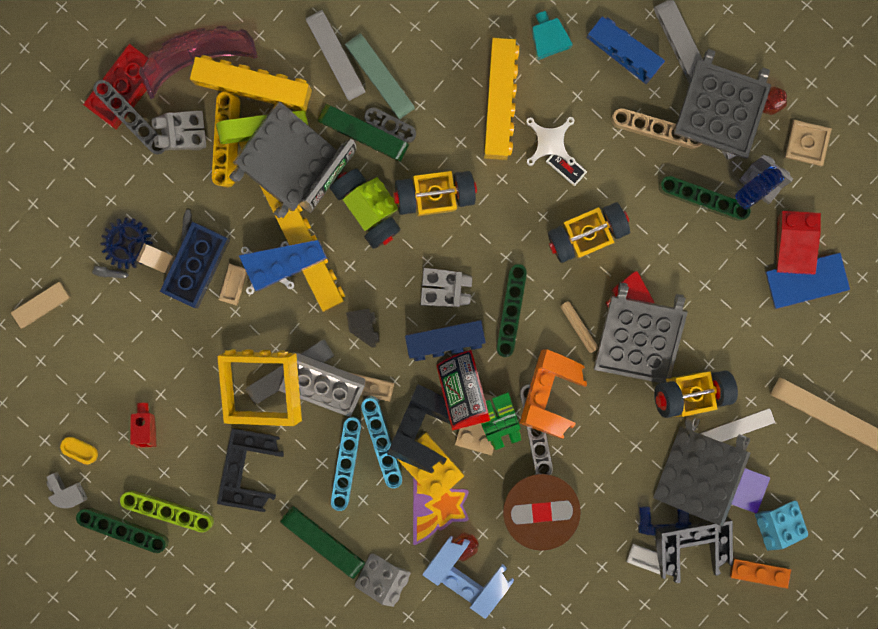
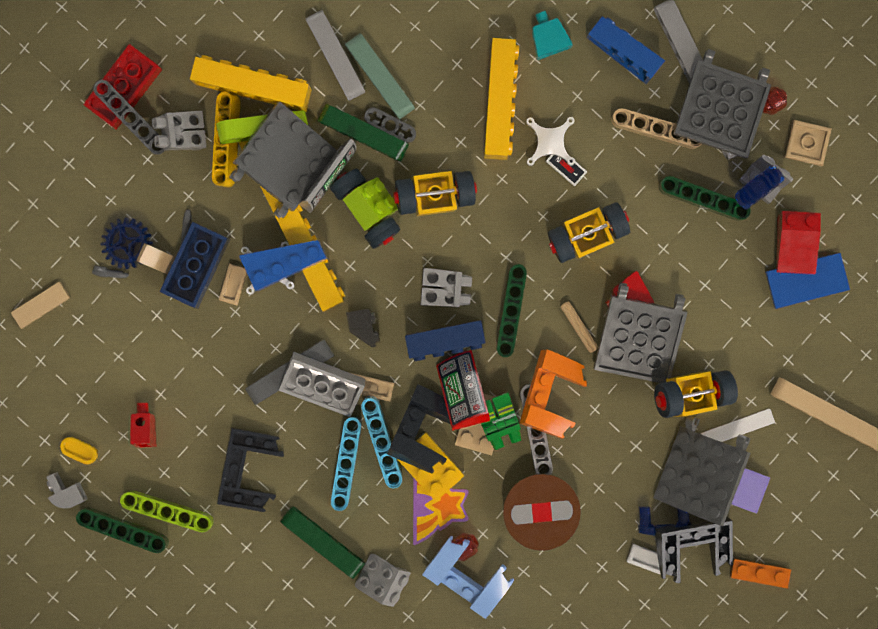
(183, 49): clear pink windscreen -> none
(289, 362): yellow window -> none
(782, 526): medium azure bracket -> none

